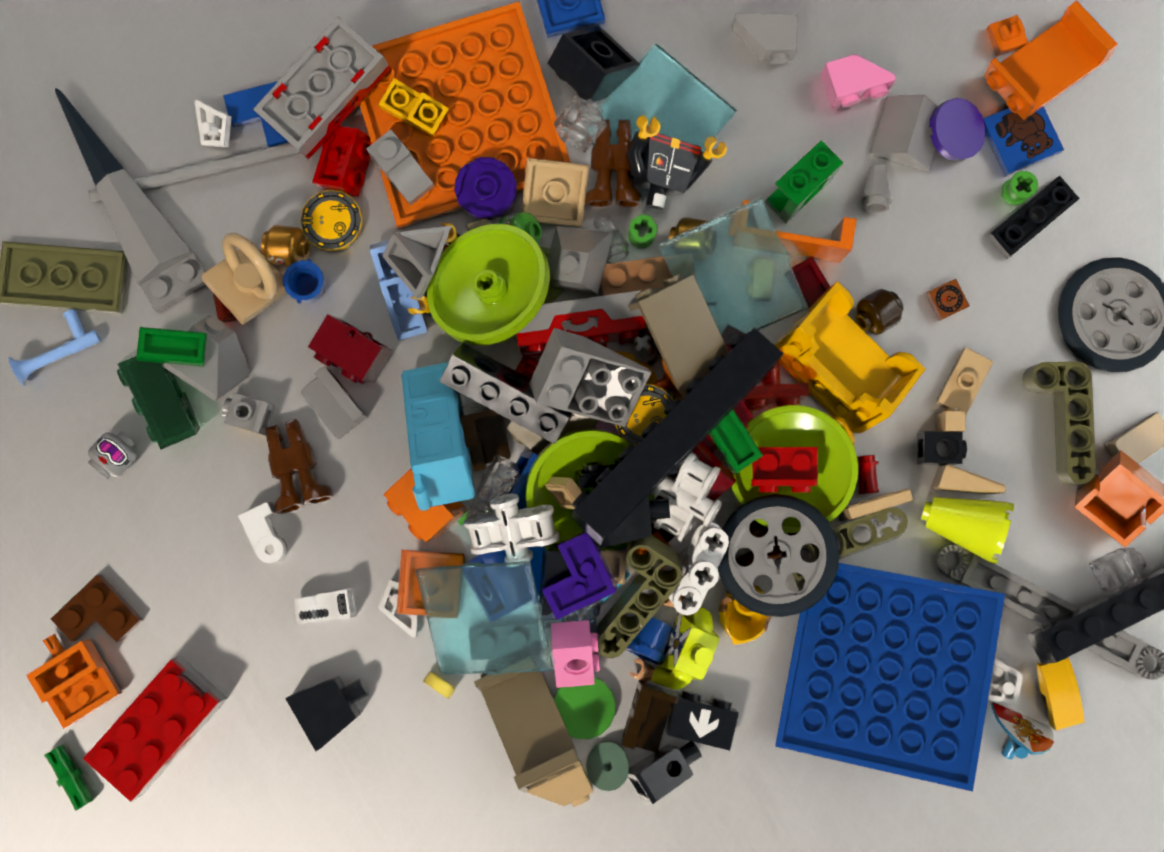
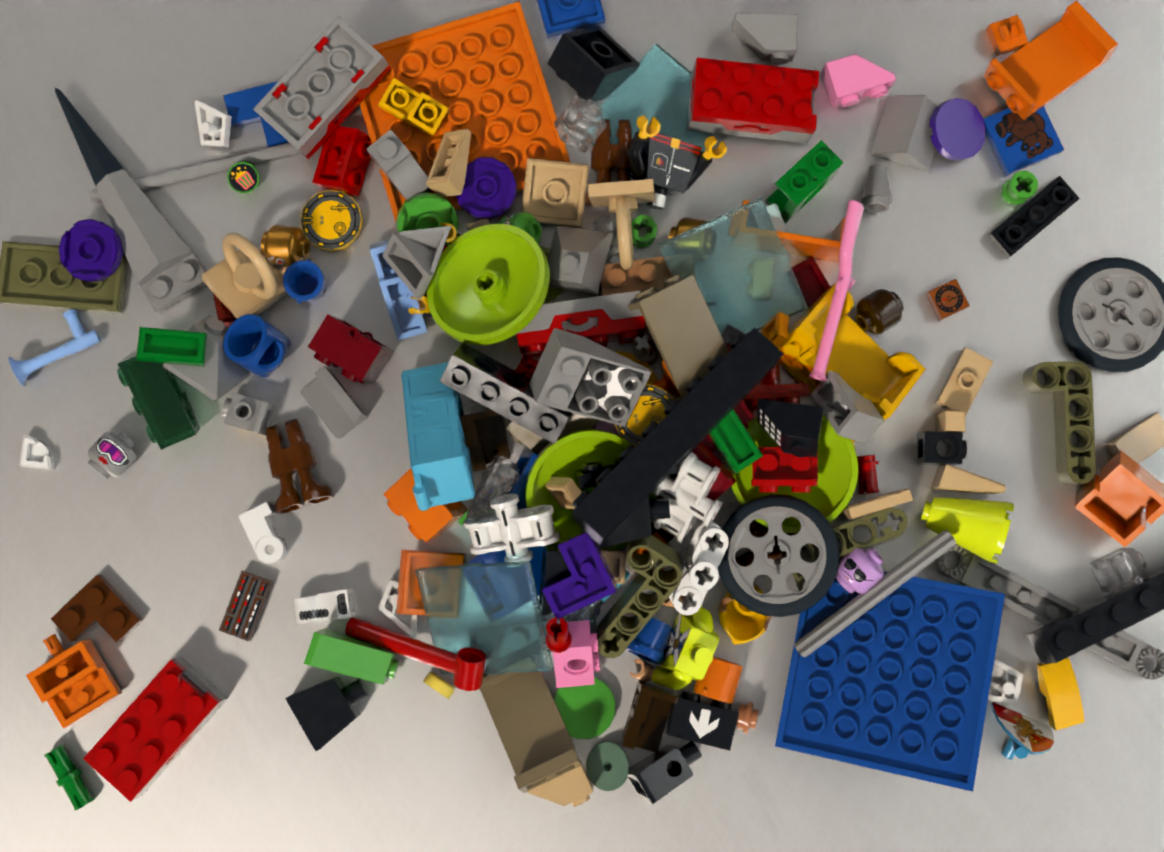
(36, 454): none -> white tile
(91, 250): none -> dark purple tile
(243, 177): none -> tile
(246, 605): none -> tile
(256, 345): none -> blue piece
(351, 657): none -> bright green slope
(426, 211): none -> bright green tile
(449, 173): none -> tan slope
(465, 665): none -> red piece
(560, 632): none -> red pin
(623, 199): none -> tan tile
(720, 680): none -> orange piece
(747, 717): none -> nougat plate
(752, 100): none -> red piece
(776, 218): none -> white tile
(777, 329): none -> light orange tile
(791, 426): none -> black slope
(843, 283): none -> bright pink piece
(846, 409): none -> light grey arch
(860, 570): none -> lavender head
(884, 587): none -> light grey axle

